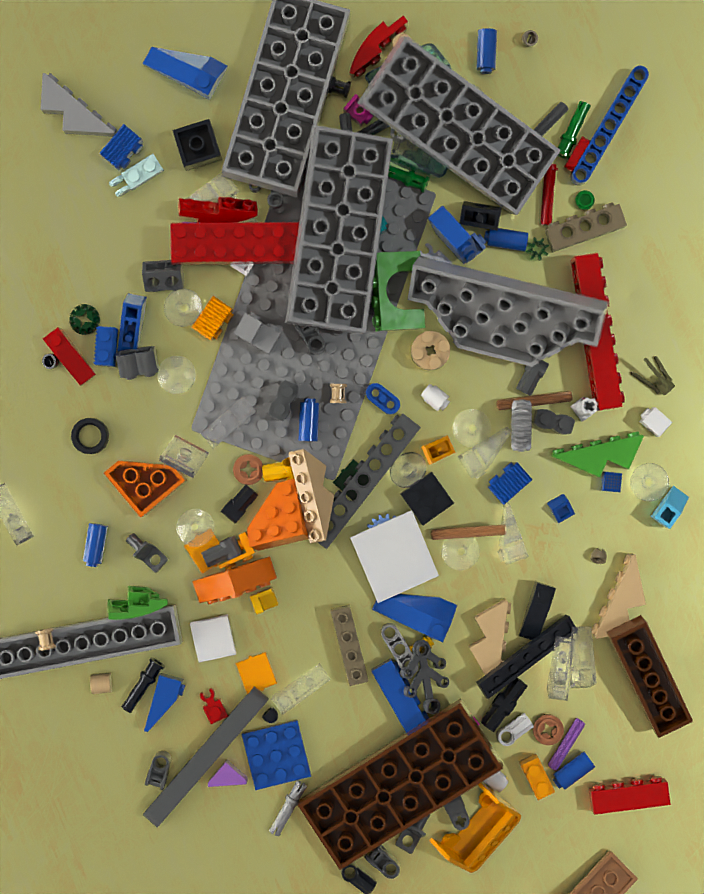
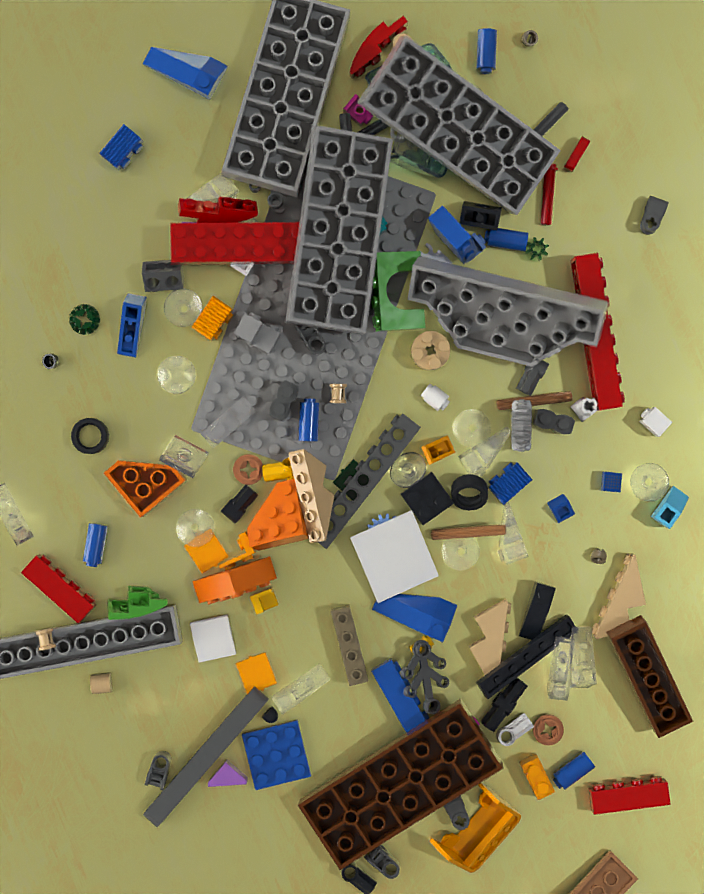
(59, 588): none -> red brick
(69, 355): red slope -> none
(76, 116): light grey slope -> none
(106, 346): blue brick -> none
(137, 174): light aqua hinge -> none
(137, 362): dark grey brick -> none
(145, 551): dark grey bracket -> none
(147, 677): black pin -> none
(165, 695): blue slope -> none
(197, 144): black brick -> none
(214, 709): red plate -> none
(224, 550): dark grey piece -> none
(291, 802): light grey pin -> none
(346, 85): black bush -> none
(382, 399): blue plate -> none
(395, 640): light grey beam -> none
(409, 178): green pin -> none
(415, 832): dark grey bracket -> none
(469, 503): none -> black tyre
(497, 781): white brick -> none
(566, 744): medium lavender axle -> none
(569, 138): green pin -> none
(584, 200): green plate -> none
(594, 457): bright green slope -> none
(610, 211): dark tan brick -> none
(613, 117): blue beam -> none
(653, 212): none -> dark grey piece
(664, 382): olive plant -> none

